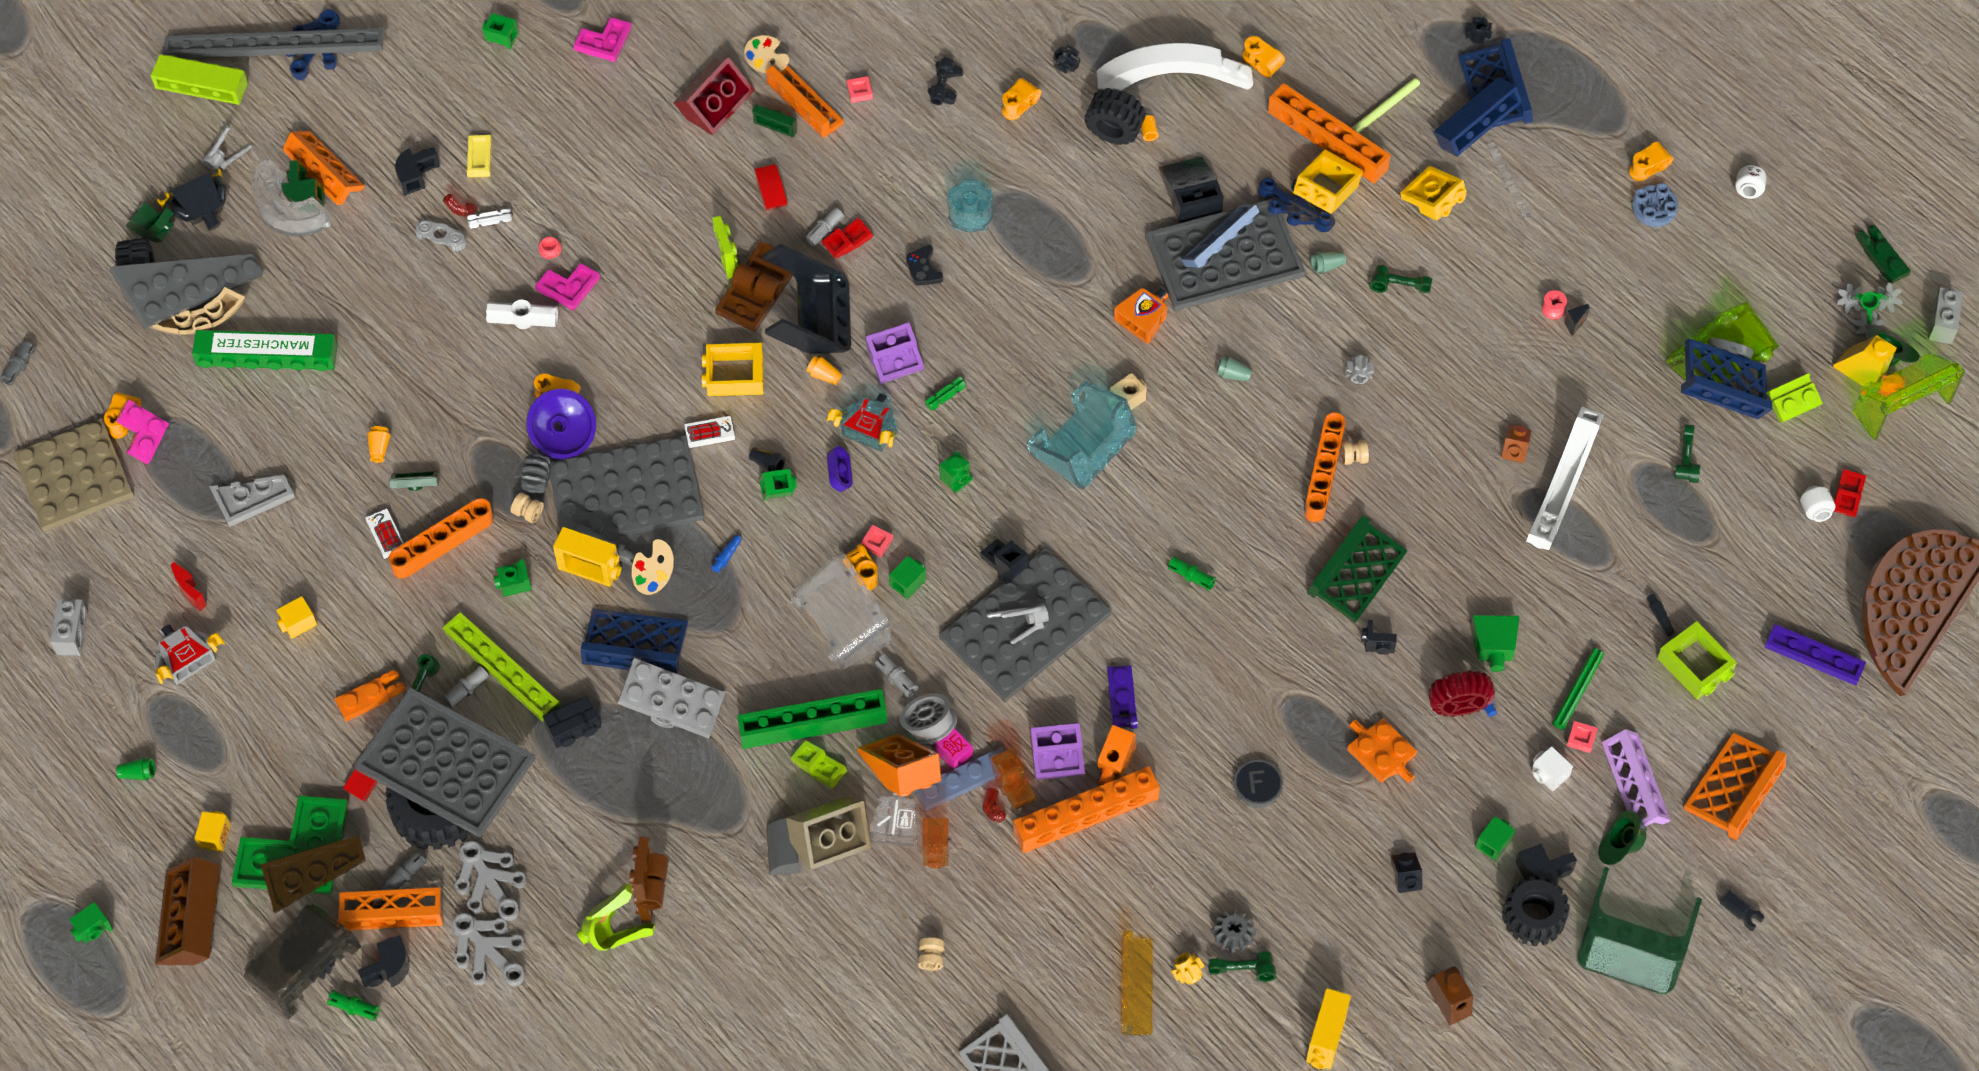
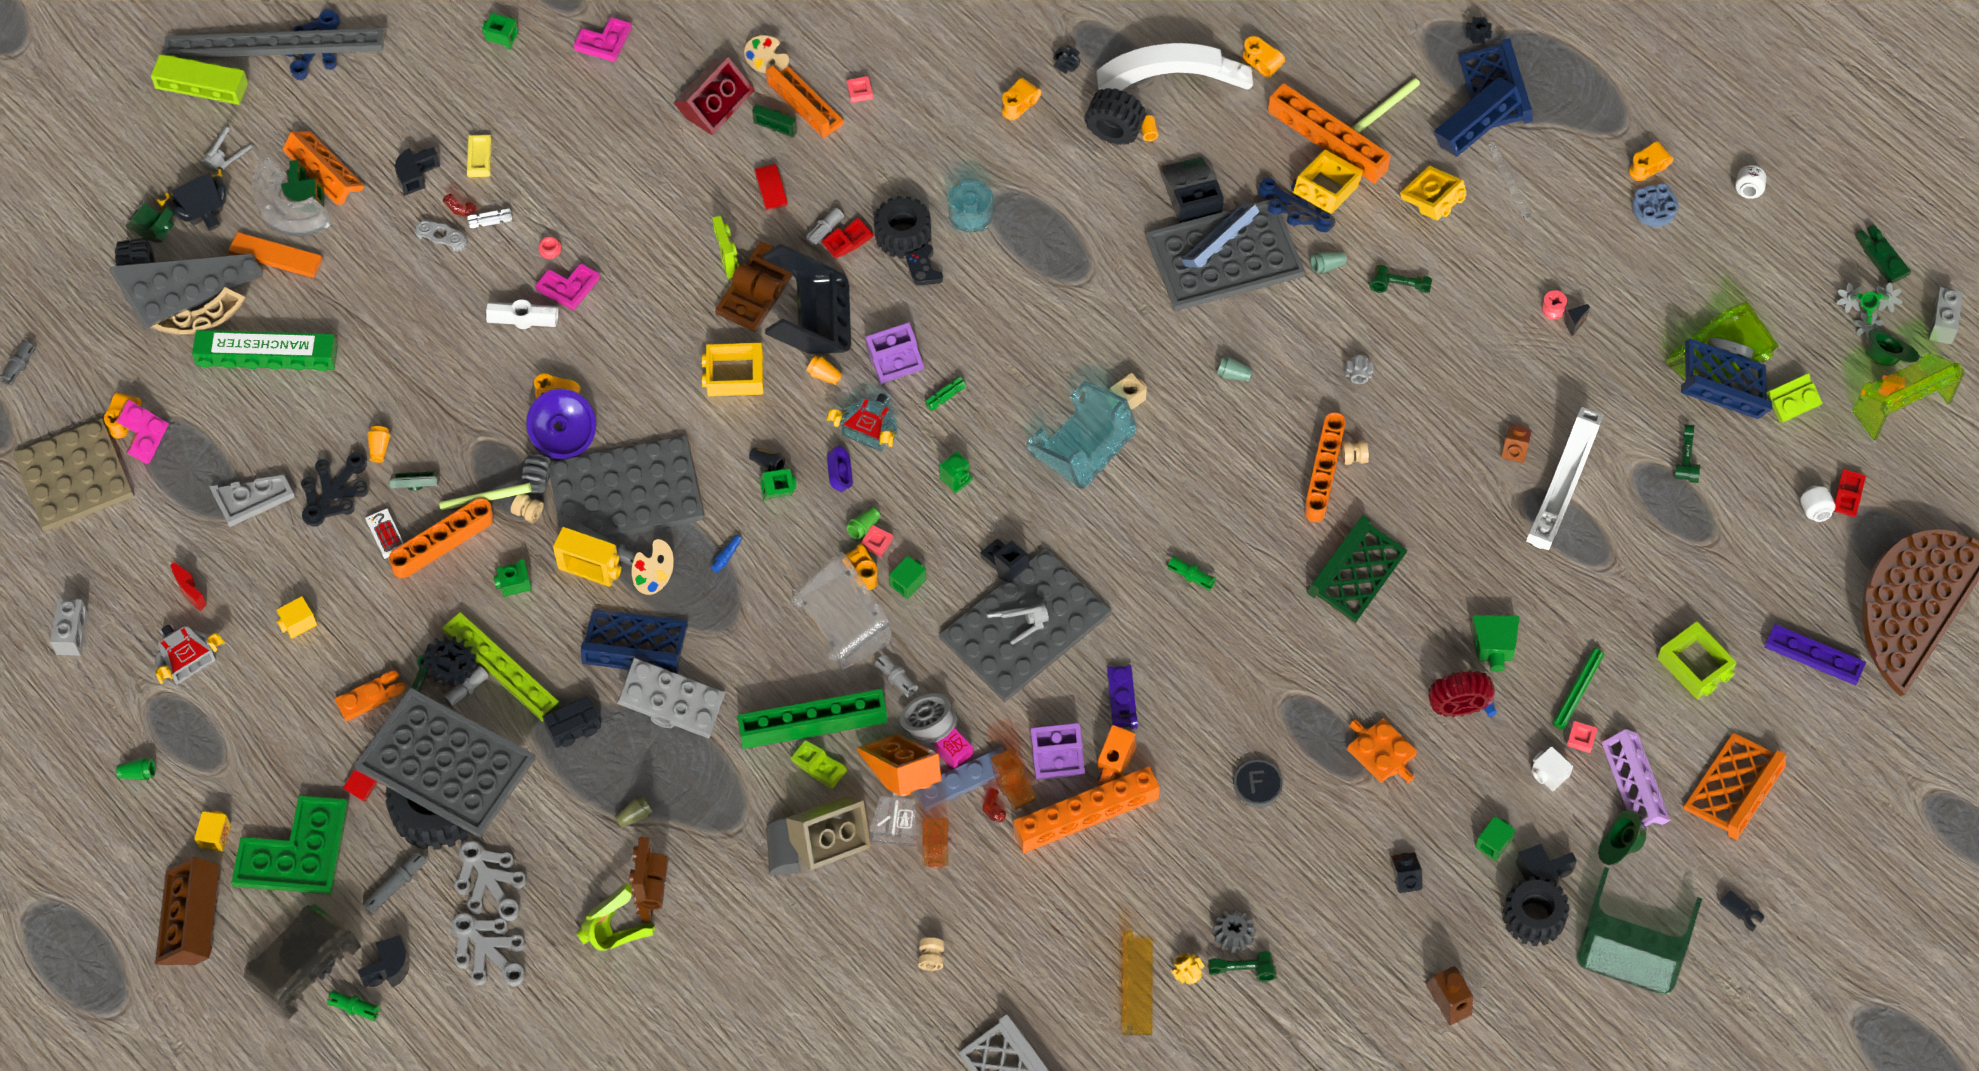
(89, 924): green brick -> none
(276, 255): none -> orange tile
(305, 872): dark brown wing -> none
(334, 491): none -> black plant
(391, 917): orange fence -> none
(449, 661): none -> black gear
(489, 495): none -> yellowish green bar
(635, 811): none -> olive cone
(709, 431): tile -> none
(860, 525): none -> bright green cone
(902, 212): none -> black tyre
(938, 93): black piece -> none
(1142, 313): orange torso -> none
(1328, 1029): yellow window -> none
(1378, 642): black bracket -> none
(1660, 613): black animal -> none
(1866, 360): yellow slope -> none

